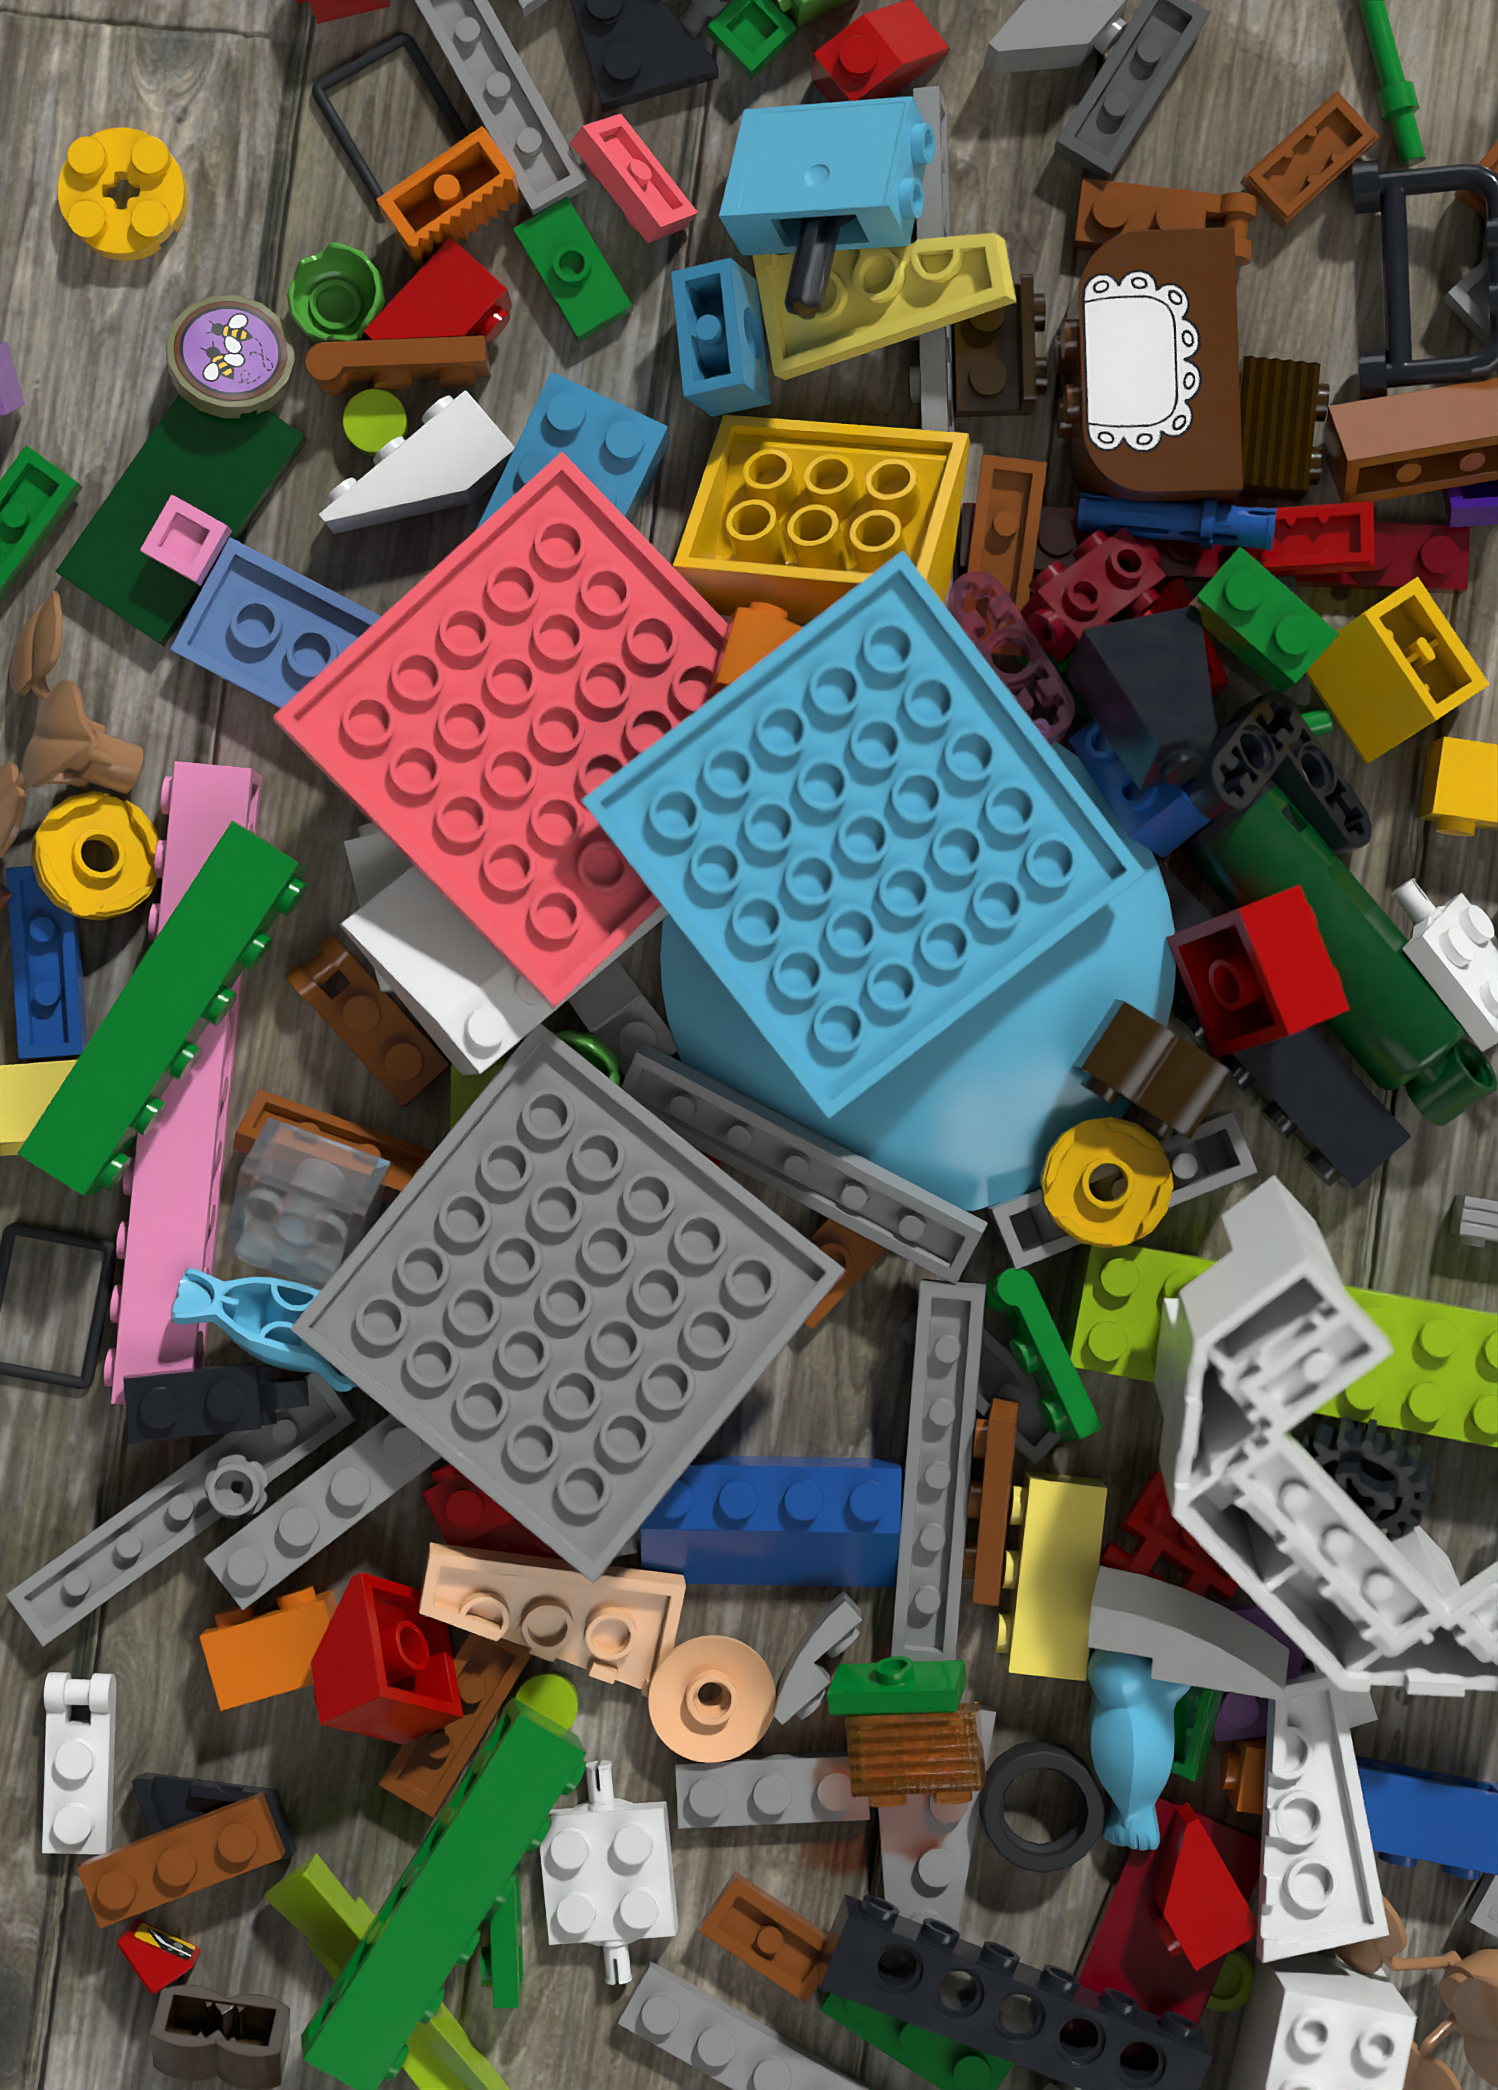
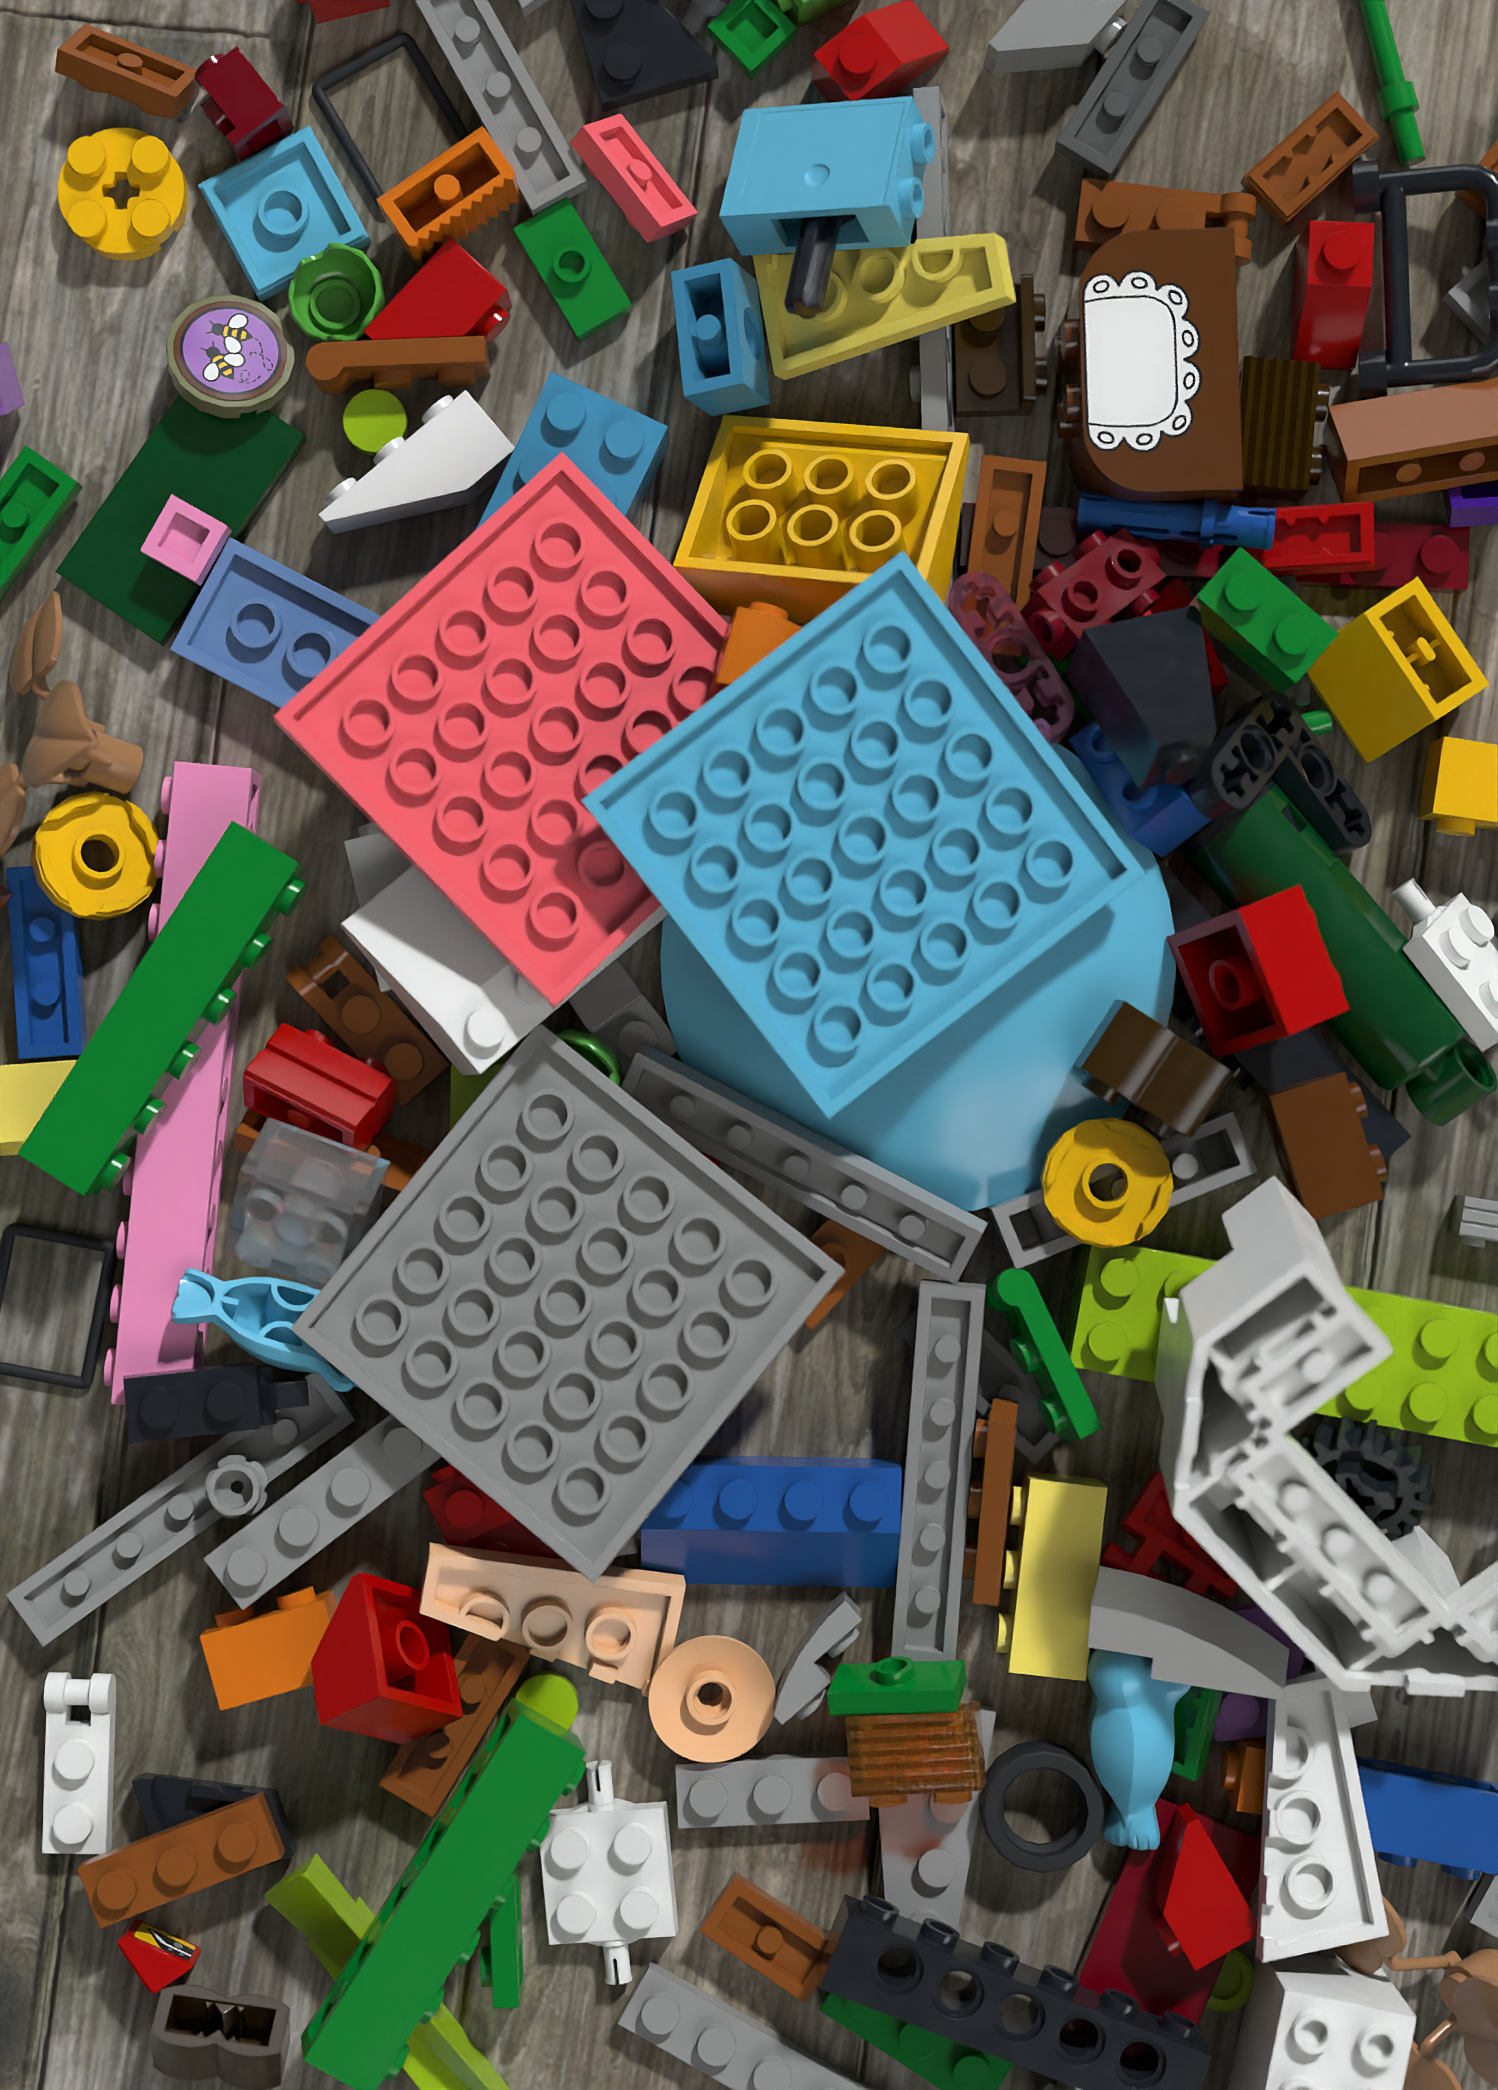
(127, 72): none -> dark orange plate
(241, 104): none -> dark red brick
(282, 210): none -> medium azure tile
(319, 1088): none -> red brick
(1324, 1144): none -> reddish brown brick
(1331, 292): none -> red slope

